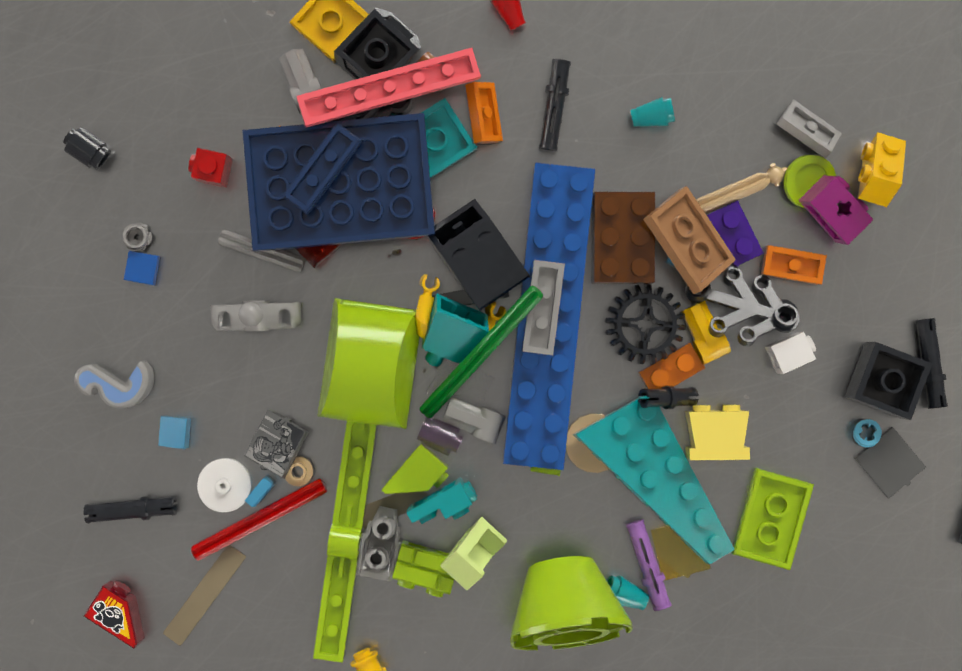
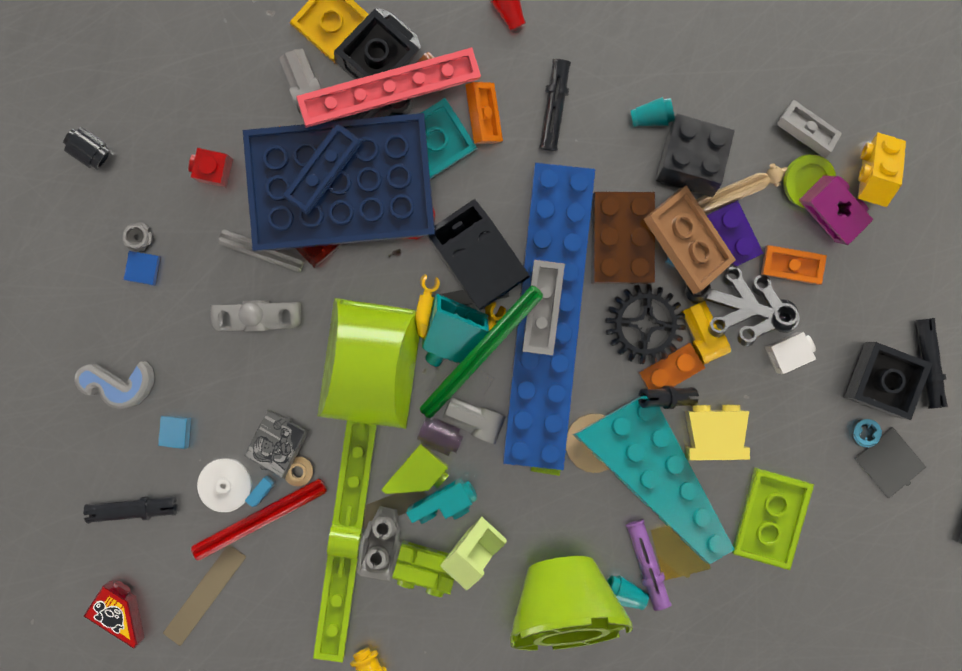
(695, 155): none -> black brick

